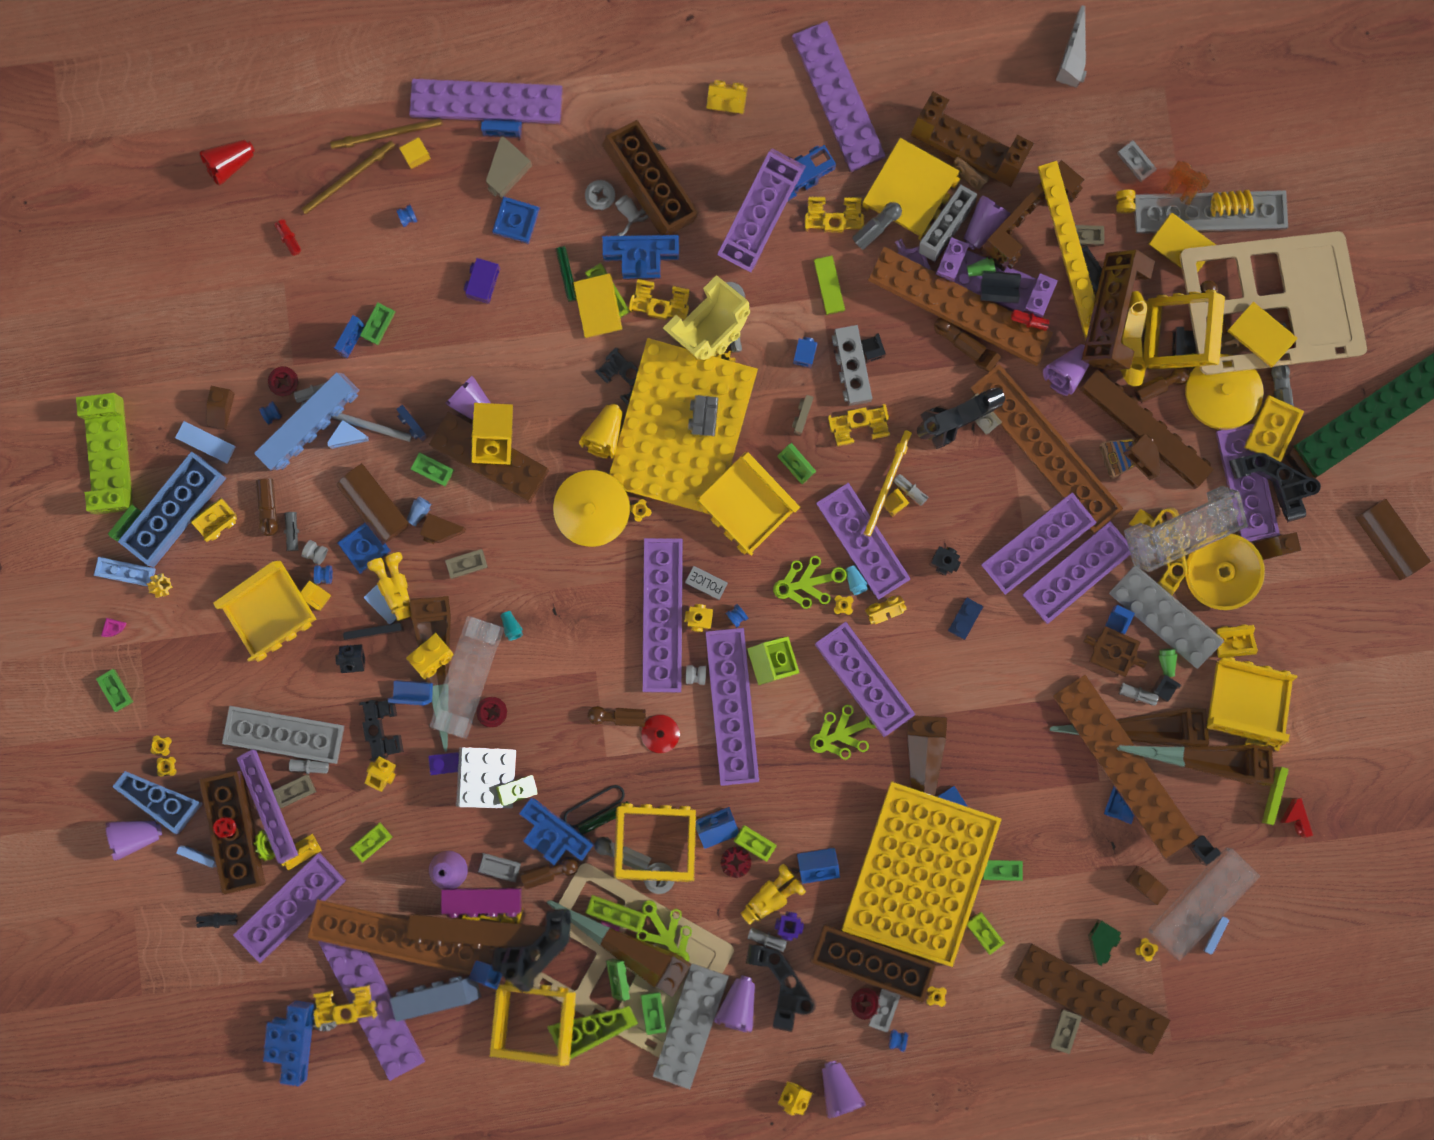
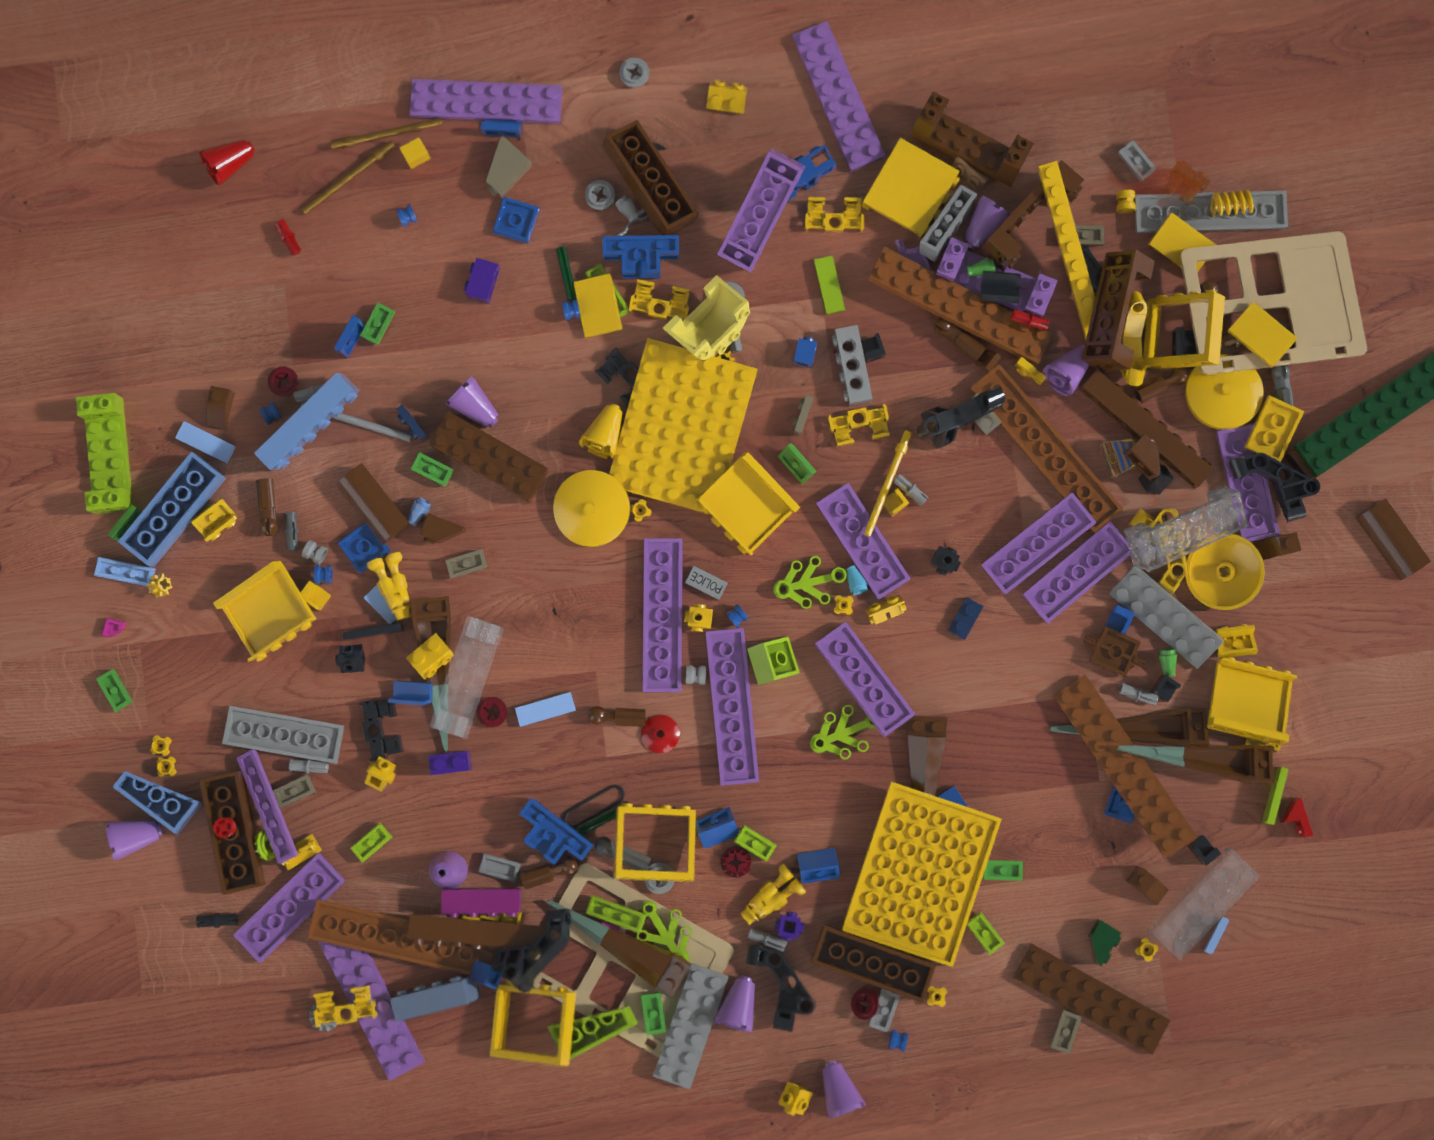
(197, 856): light blue tile -> none
(290, 1042): blue piece -> none
(346, 435): light blue slope -> none
(481, 773): plate -> none
(492, 433): yellow slope -> none
(511, 627): teal cone -> none
(516, 790): plate -> none
(545, 709): none -> light blue tile
(571, 309): none -> blue wheel
(618, 979): bright green plate -> none
(630, 65): none -> light grey gear
(704, 415): flat silver brick -> none
(891, 212): dark grey piece -> none
(1027, 369): none -> yellow plate
(1074, 58): light grey wedge -> none
(1157, 484): none -> black panel

